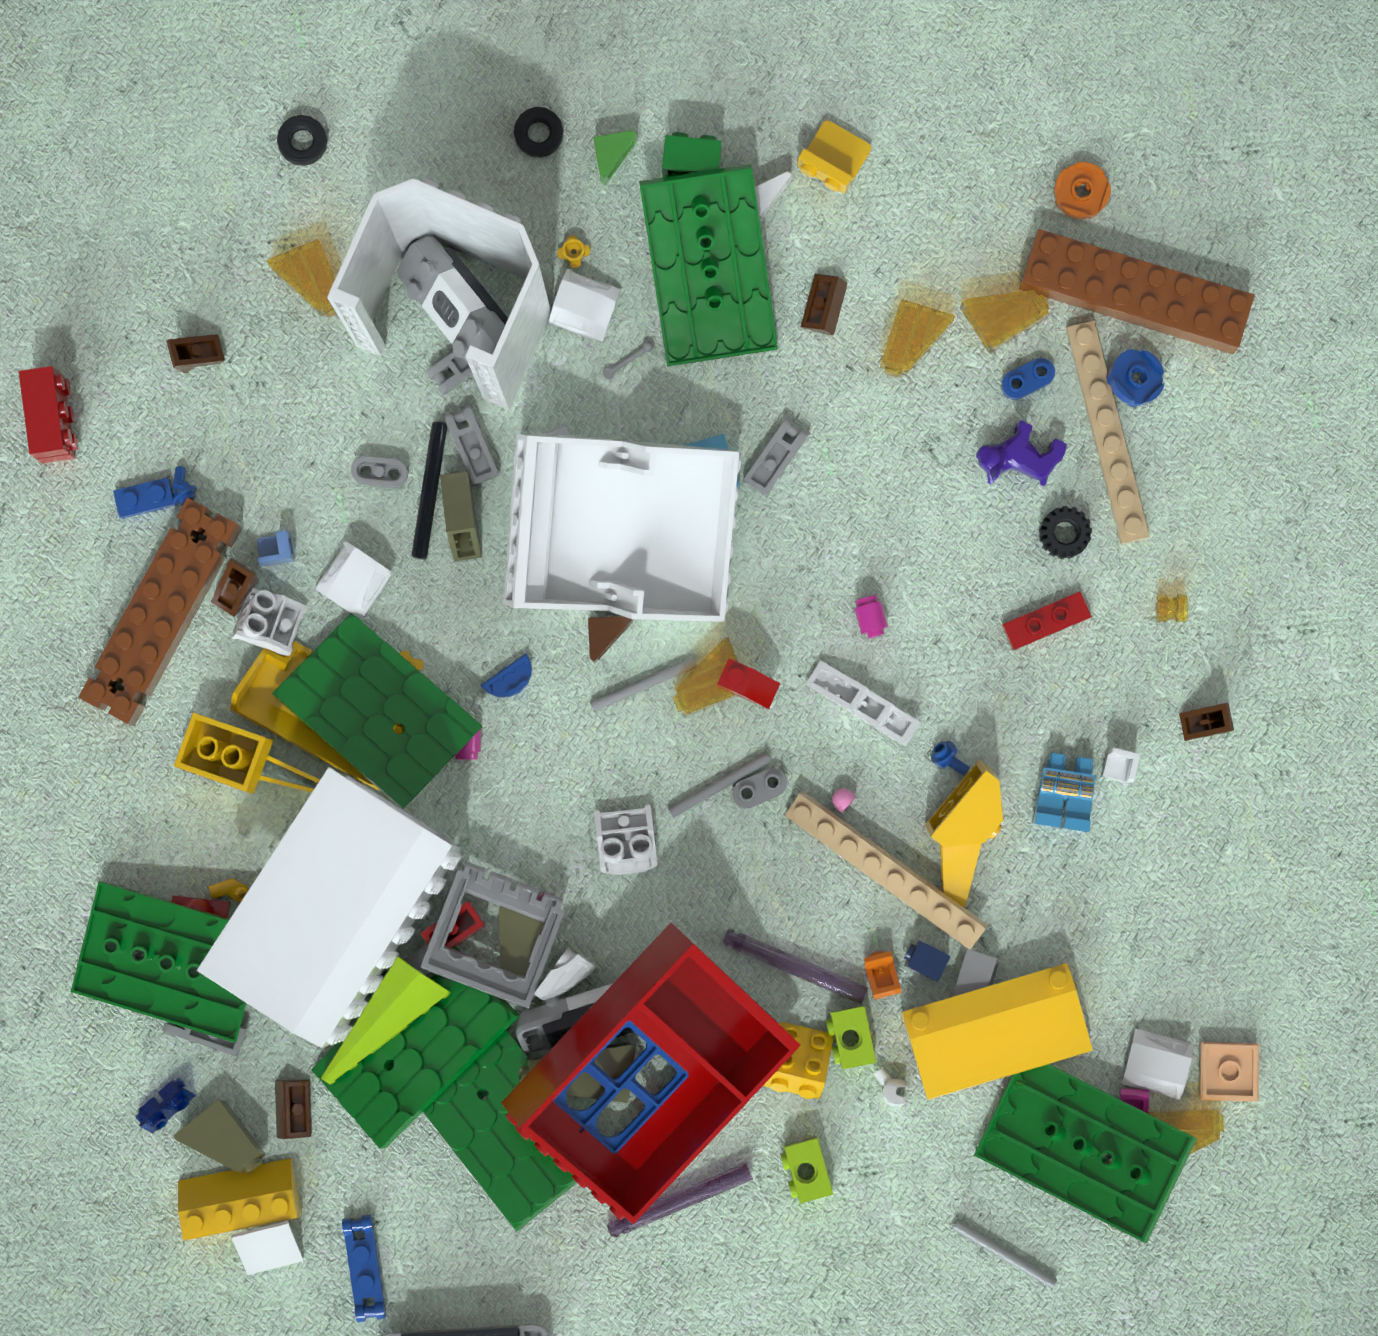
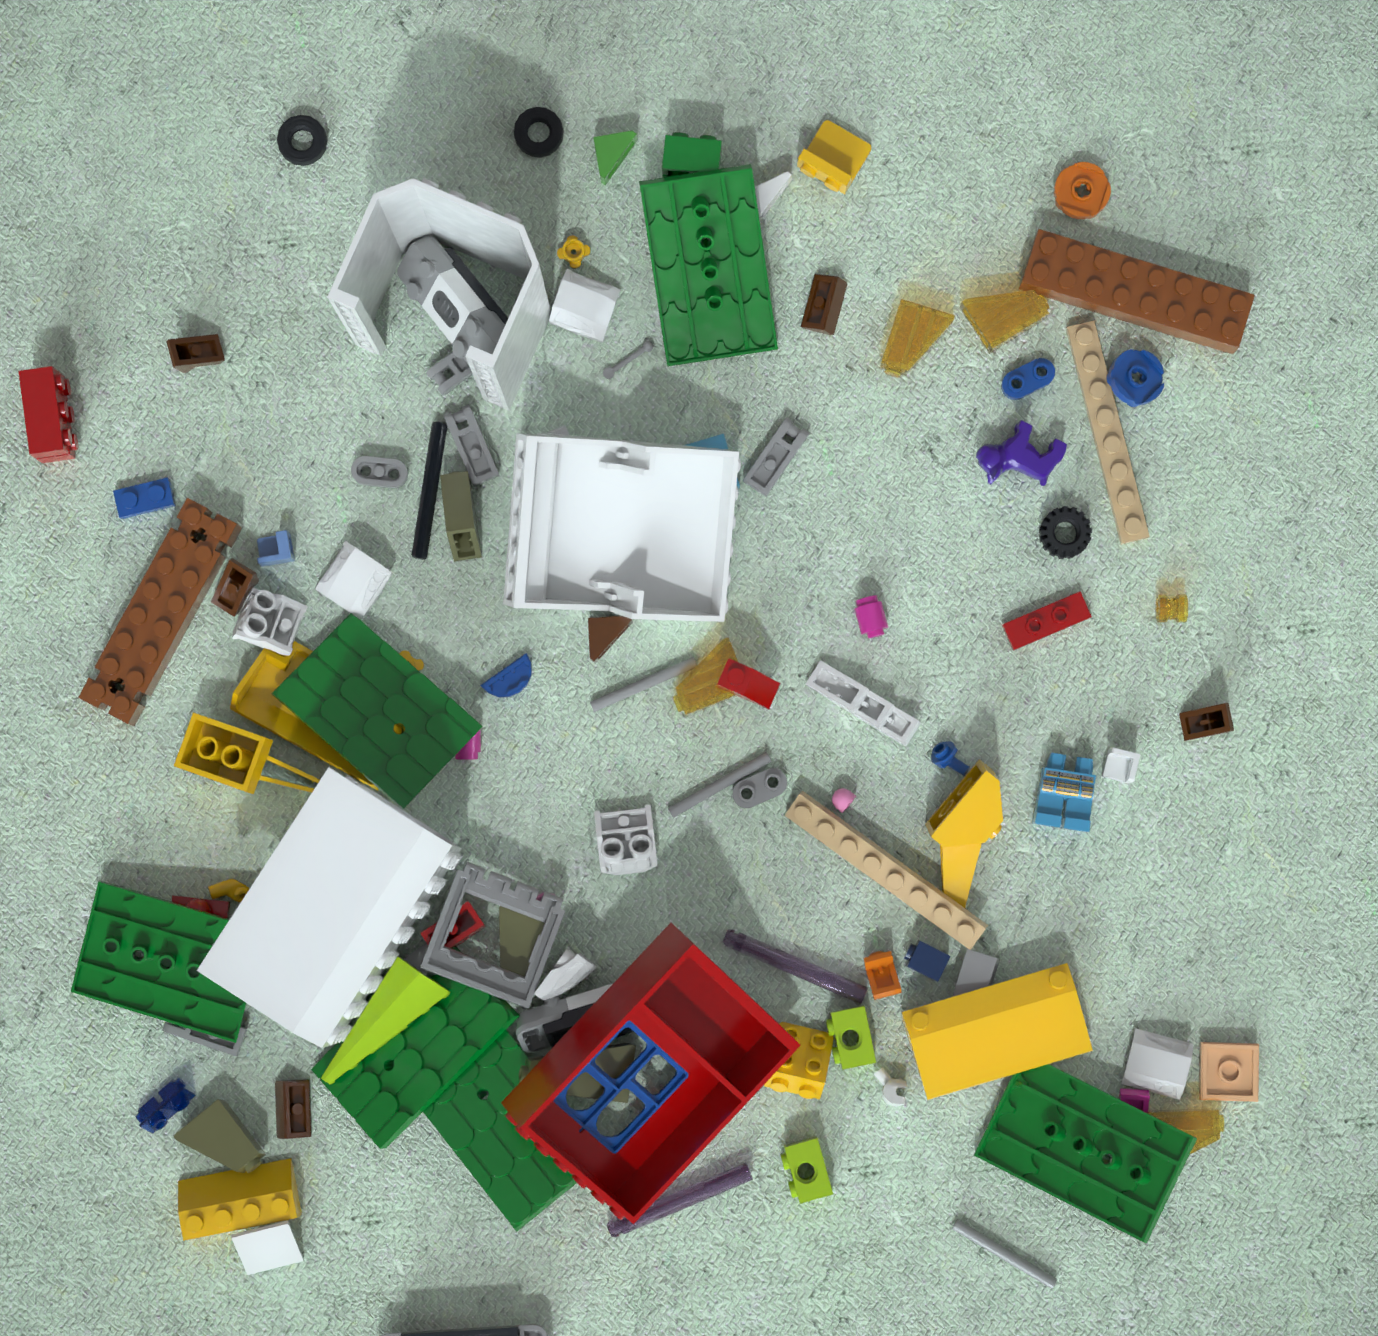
(182, 489): blue plate -> none
(307, 274): clear yellow slope -> none
(364, 1268): blue plate -> none

